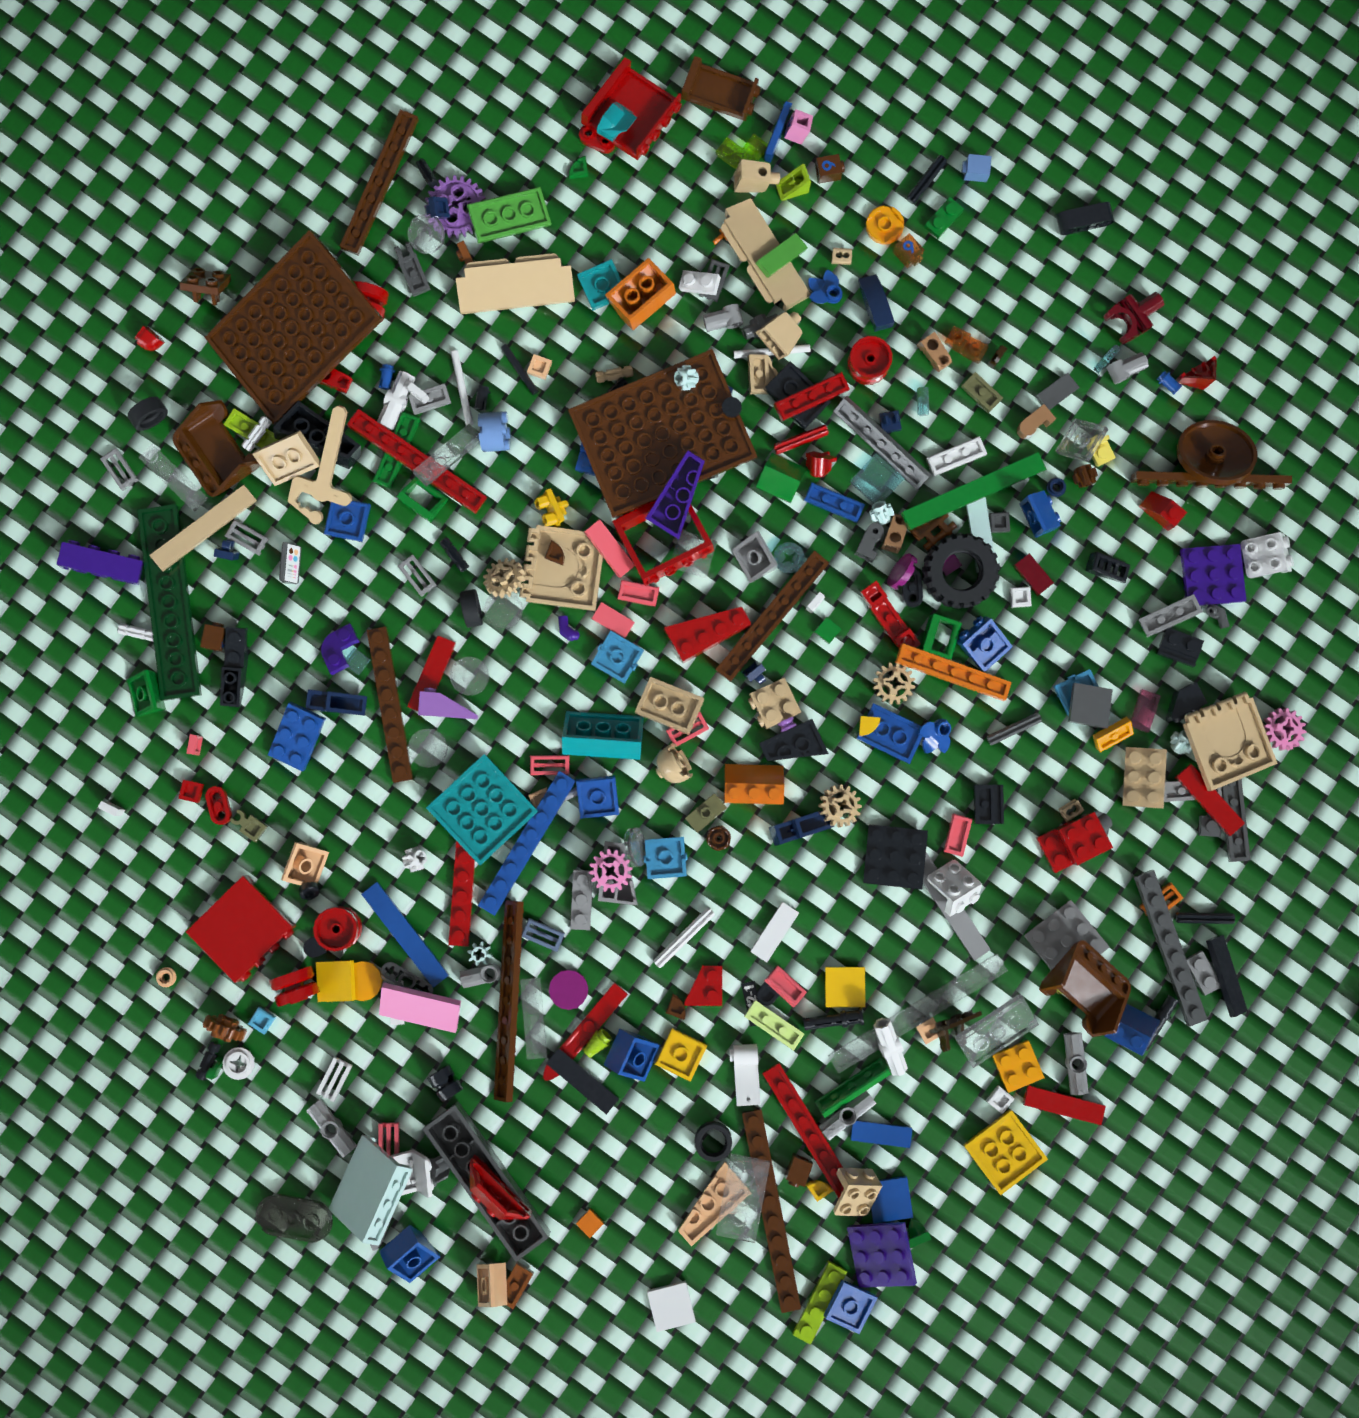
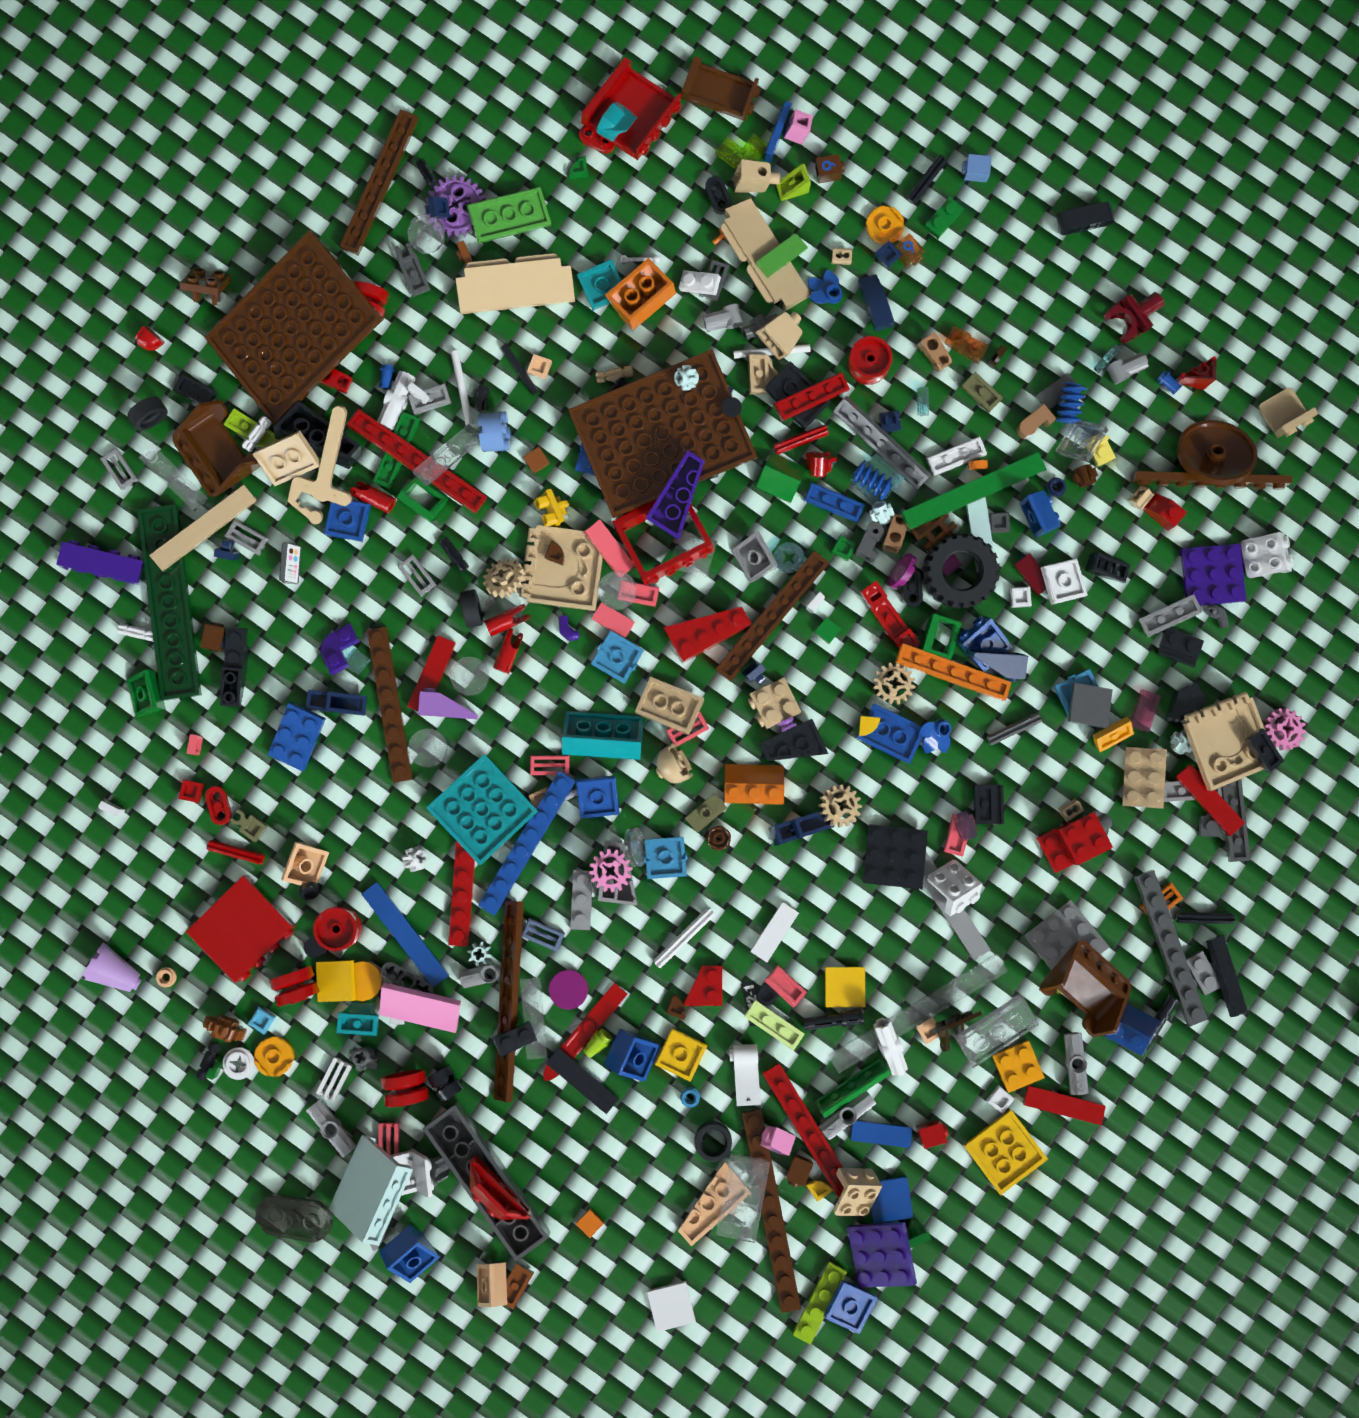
(111, 970): none -> lavender cone
(194, 390): none -> black plate
(235, 852): none -> red axle
(274, 1056): none -> light orange tile
(358, 1020): none -> teal slope
(364, 1057): none -> dark grey piece
(373, 497): none -> red piece
(405, 1088): none -> red wheel
(505, 620): none -> red piece
(507, 652): none -> red piece
(514, 1038): none -> black plate
(536, 460): none -> dark orange tile
(617, 590): none -> clear tile
(623, 259): none -> white hinge
(690, 1103): none -> dark azure plate
(717, 196): none -> black plate
(777, 1140): none -> bright pink brick
(843, 548): none -> green tile
(872, 480): none -> blue piece
(887, 254): none -> dark blue tile
(932, 1134): none -> red brick
(966, 825): none -> clear purple brick
(978, 465): none -> orange tile
(1007, 664): none -> slope
(1063, 581): none -> white tile
(1071, 403): none -> blue piece
(1141, 497): none -> tan piece
(1264, 750): none -> black plate
(1285, 413): none -> tan bracket

